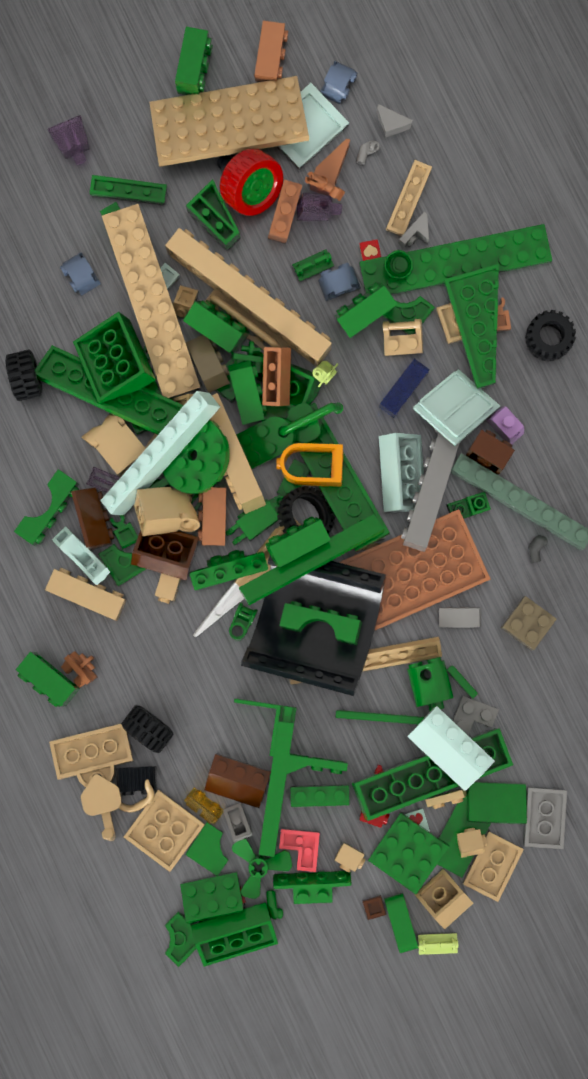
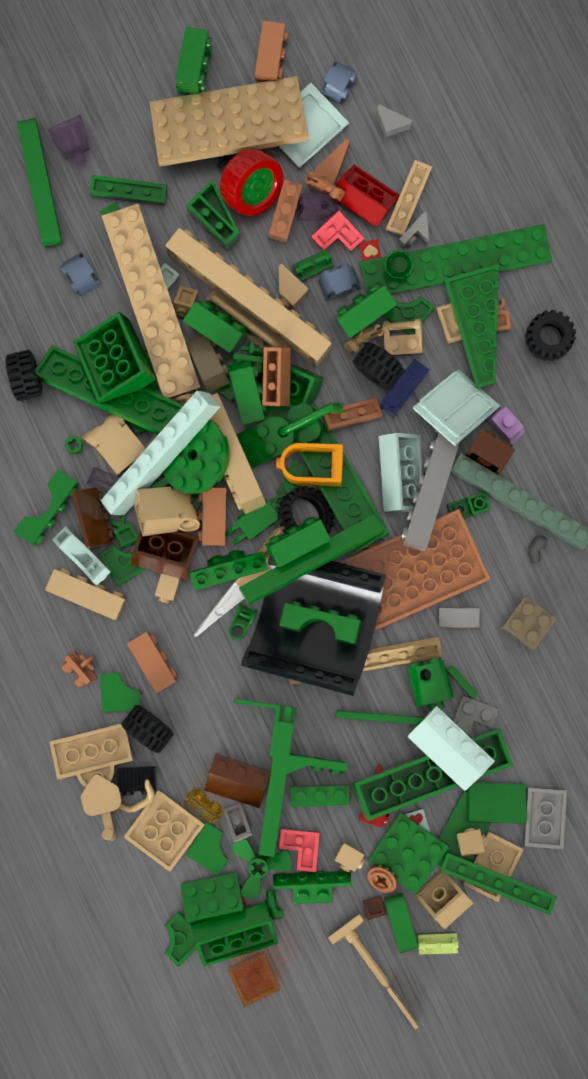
(39, 182): none -> green beam
(47, 679): green brick -> none
(70, 440): none -> green bush
(116, 694): none -> green tile
(152, 662): none -> nougat brick
(254, 978): none -> clear orange brick
(291, 289): none -> tan slope
(324, 372): yellowish green hinge -> none
(338, 227): none -> coral plate
(348, 932): none -> tan piece
(353, 414): none -> nougat plate
(364, 336): none -> tan piece
(366, 149): light grey arm -> none
(366, 195): none -> red slope
(378, 365): none -> black tyre
(382, 885): none -> nougat gear
(438, 800): tan plate -> none
(498, 883): none -> green plate

